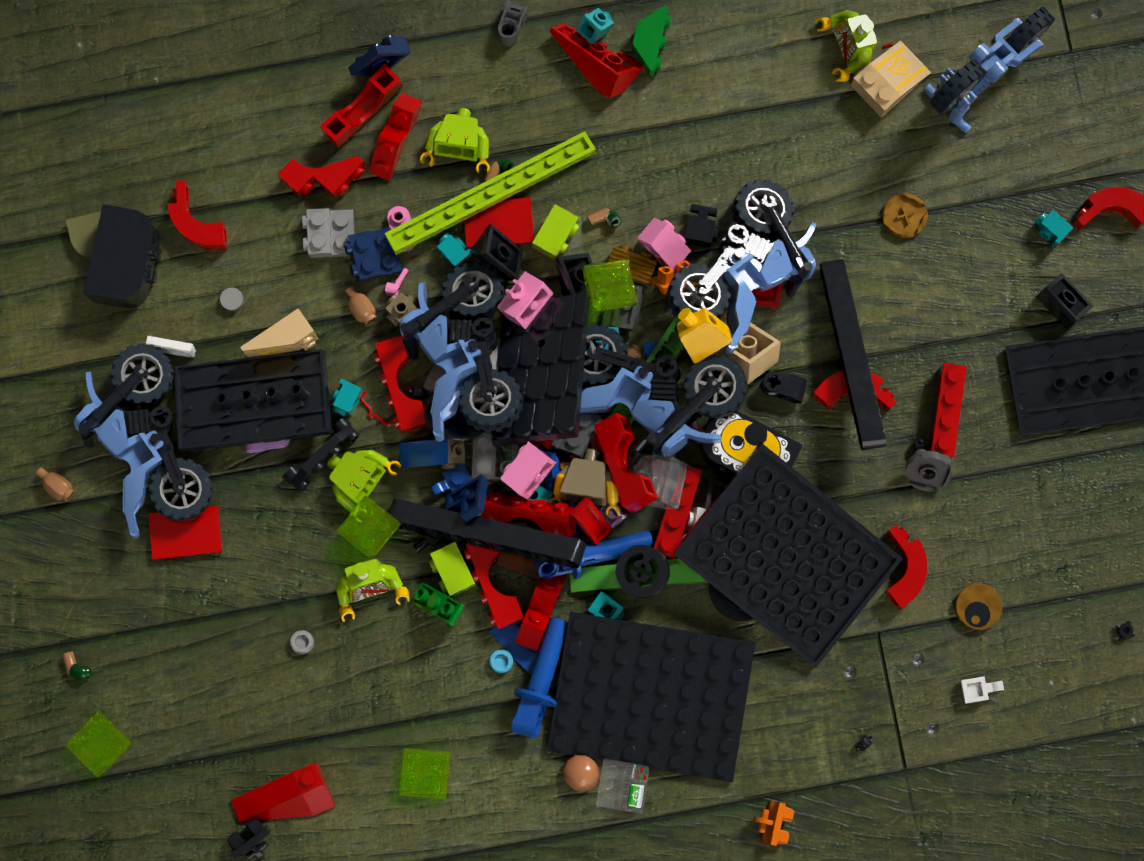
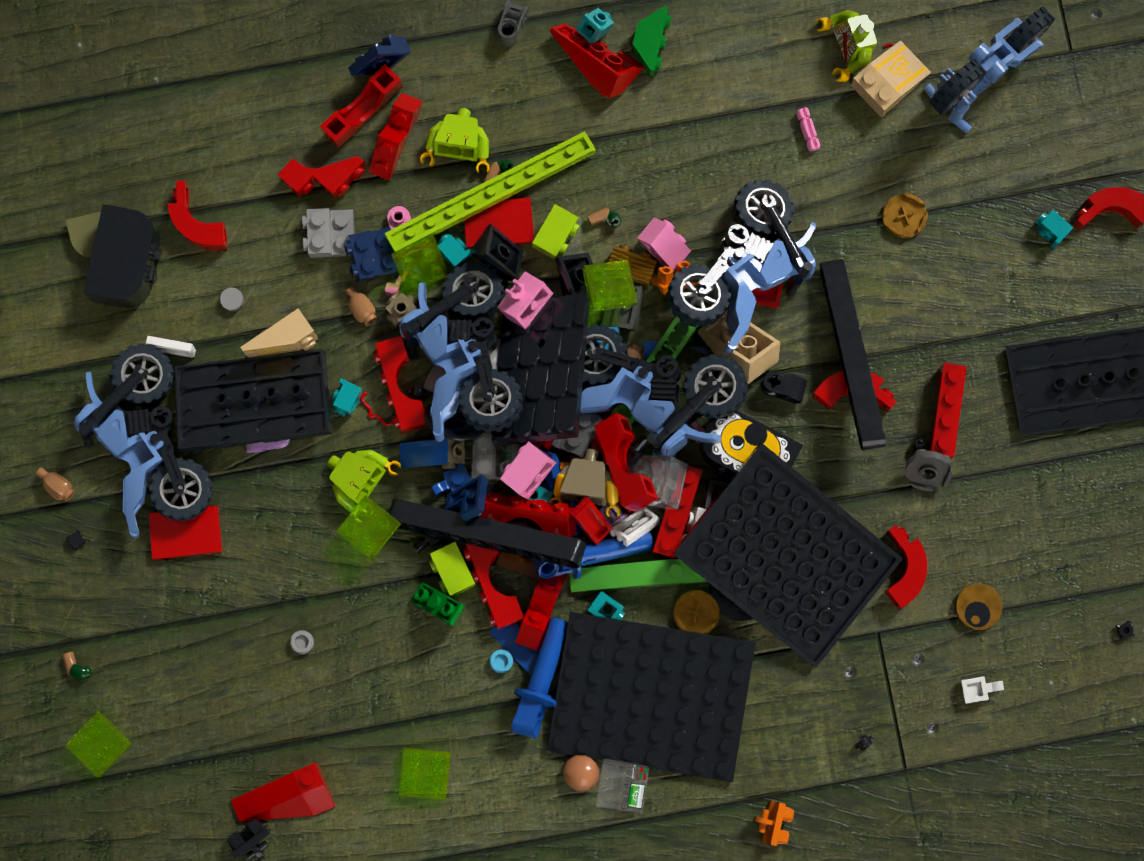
(76, 540): none -> black piece
(315, 463): black plate -> none
(366, 581): lime torso -> none
(420, 264): none -> clear neon green plate
(635, 588): black wheel -> none
(638, 527): none -> white tile
(696, 612): none -> pearl gold tile
(701, 230): black brick -> none
(702, 333): yellow torso -> none
(808, 129): none -> bright pink axle
(1064, 301): black slope -> none

